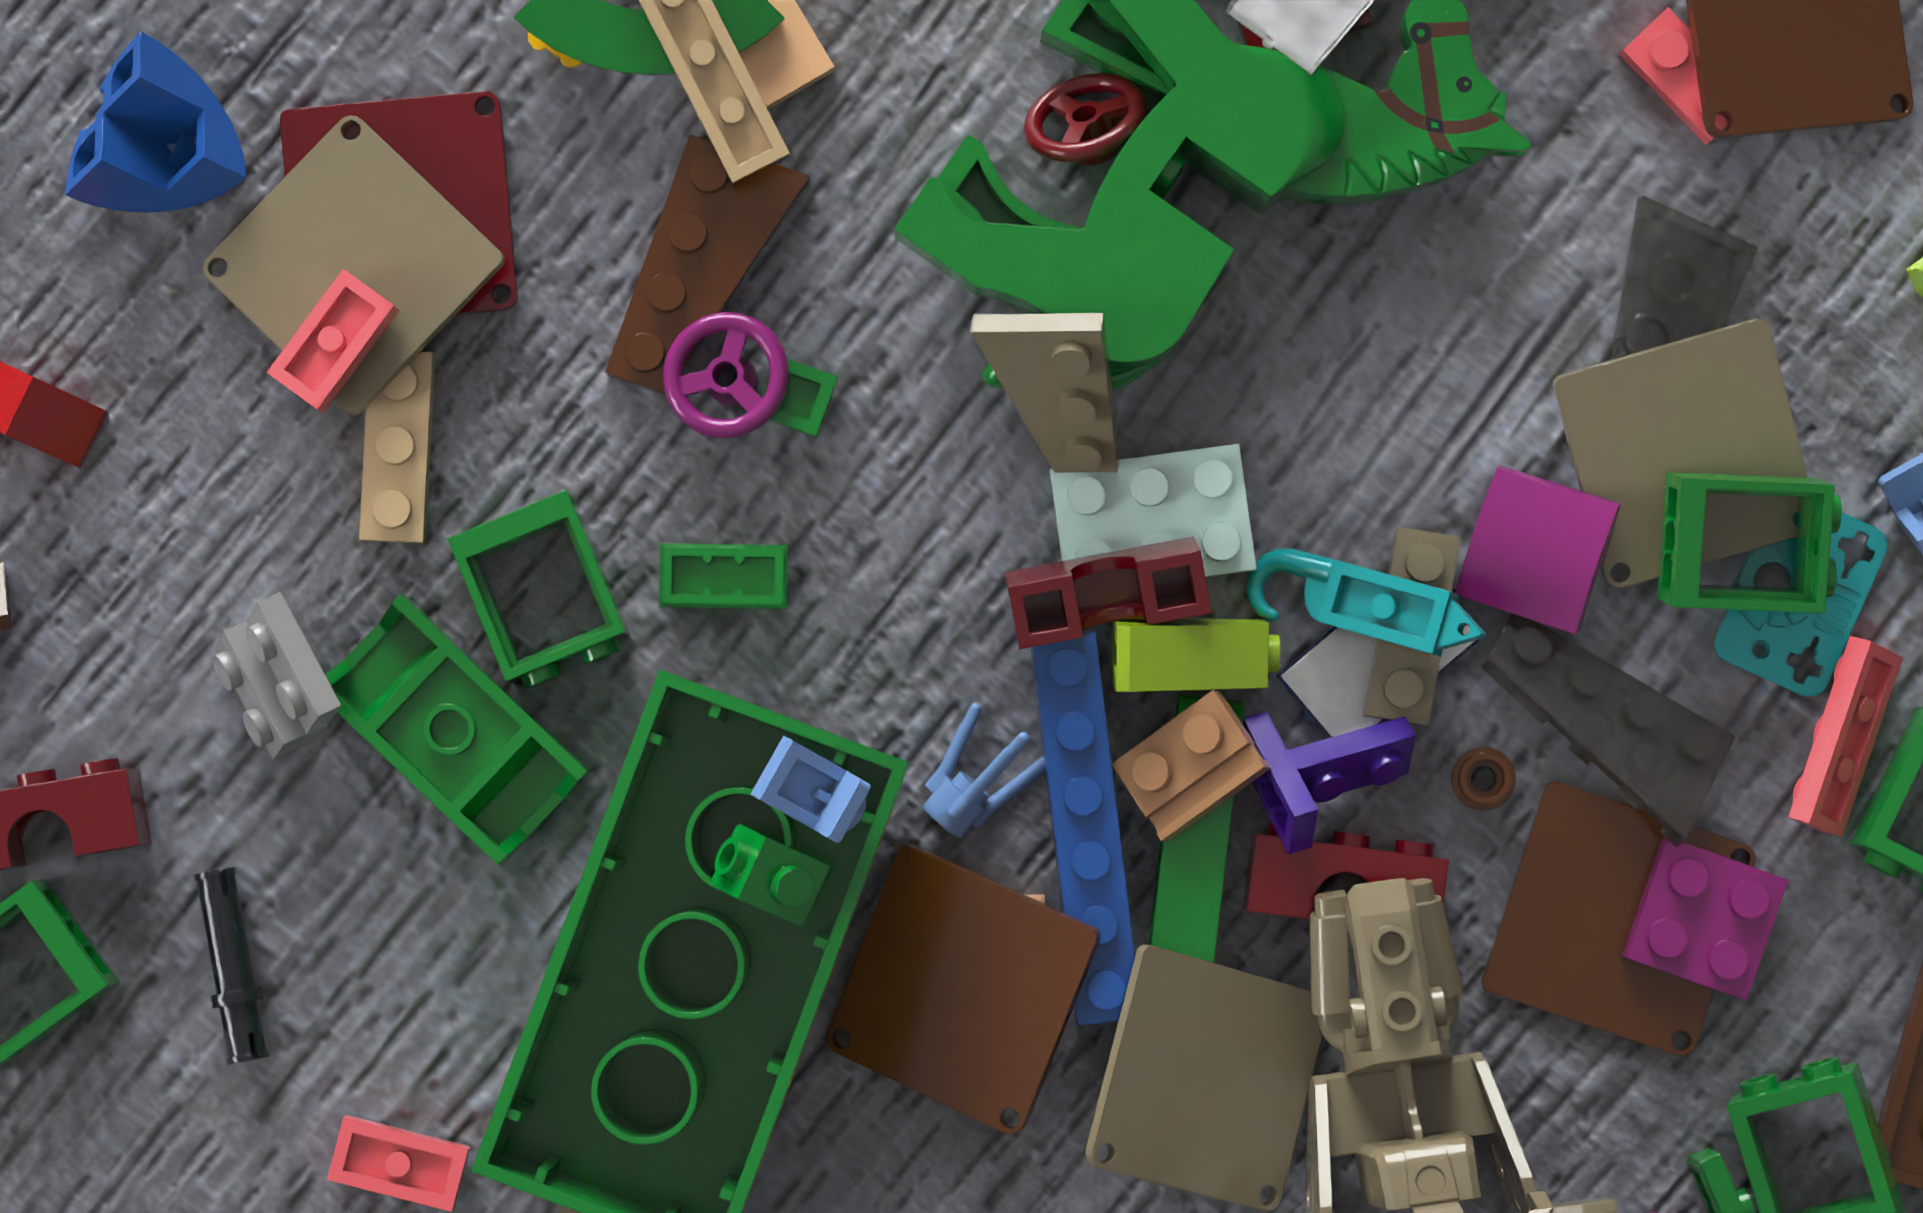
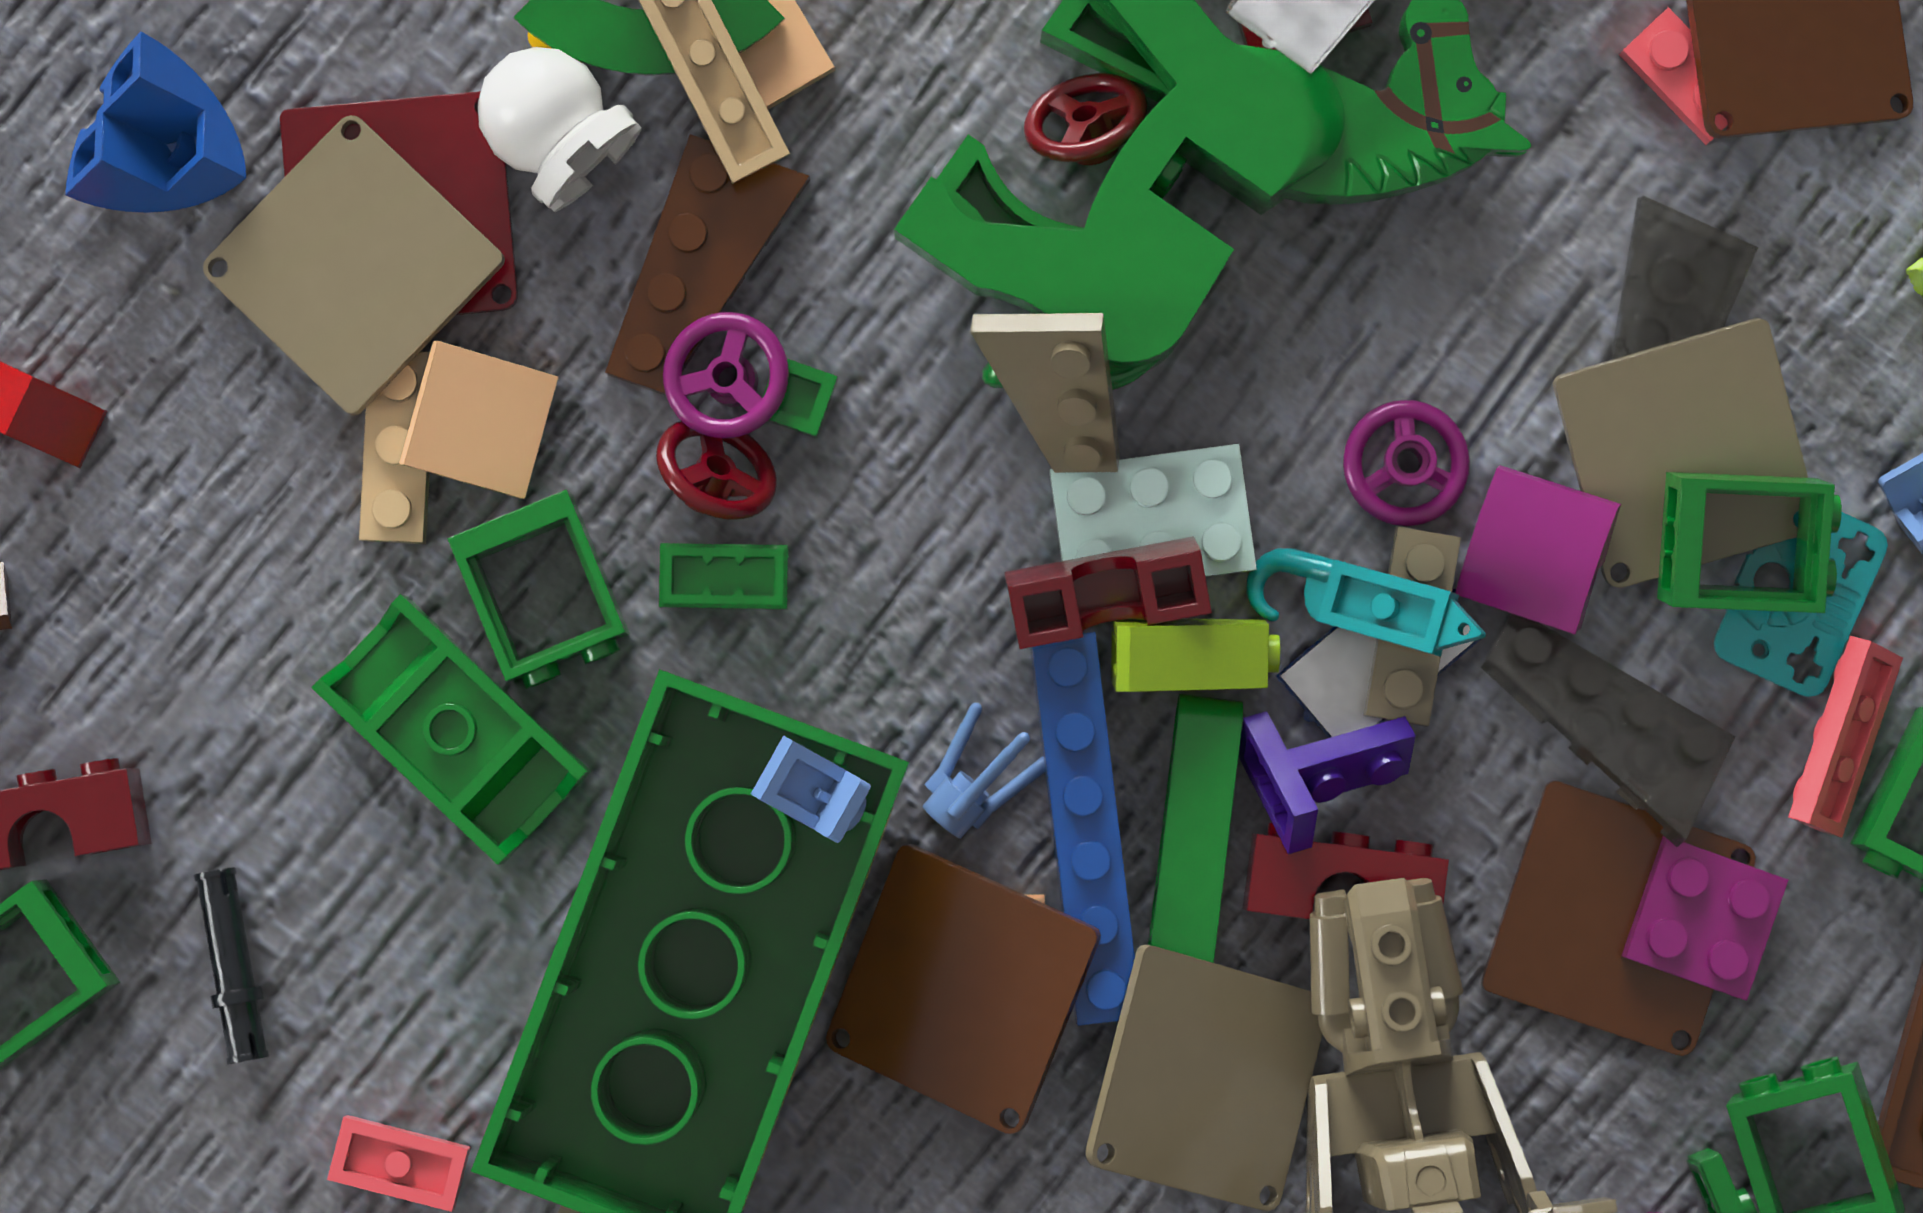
(275, 678): light grey plate -> none
(333, 341): coral plate -> none
(478, 419): none -> light nougat tile
(549, 119): none -> white tile
(715, 477): none -> dark red piece
(768, 875): green bracket -> none
(1191, 765): medium nougat plate -> none
(1403, 415): none -> magenta piece
(1502, 772): reddish brown plate -> none

